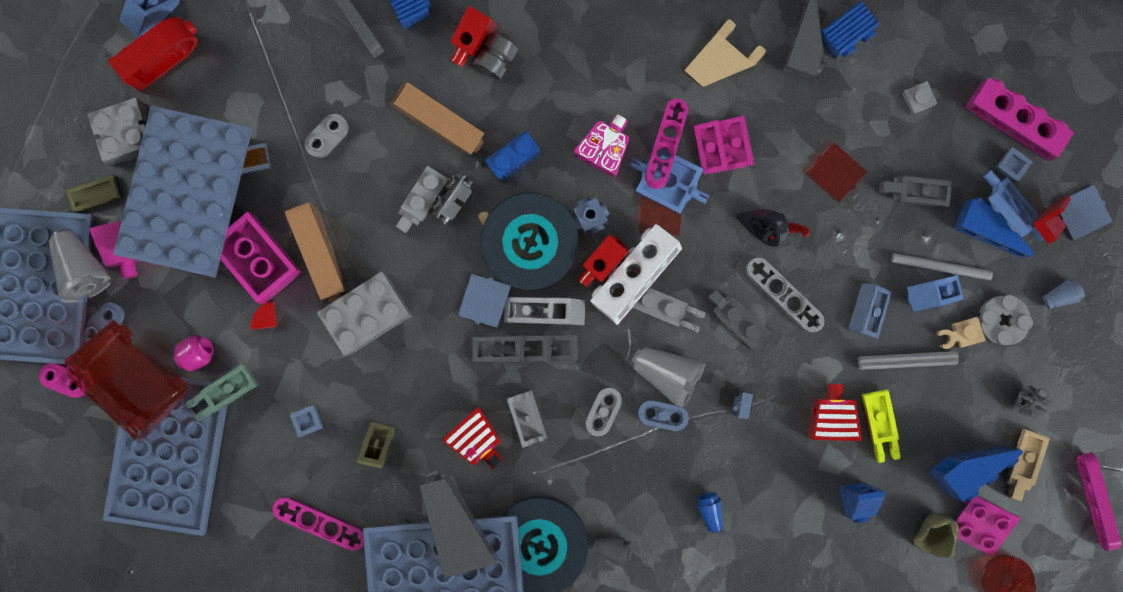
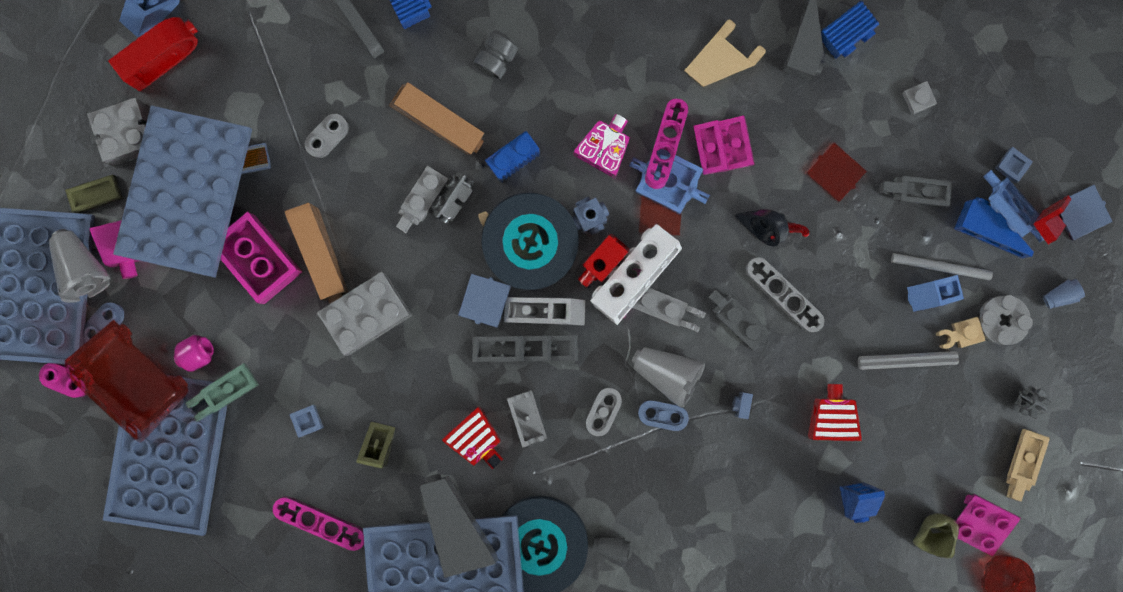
(264, 317): red tile -> none
(473, 25): red torso -> none
(711, 511): blue cone -> none
(870, 310): sand blue slope -> none
(881, 423): neon yellow hinge -> none
(966, 473): blue slope -> none
(1005, 119): dark pink brick -> none
(1098, 501): dark pink beam -> none

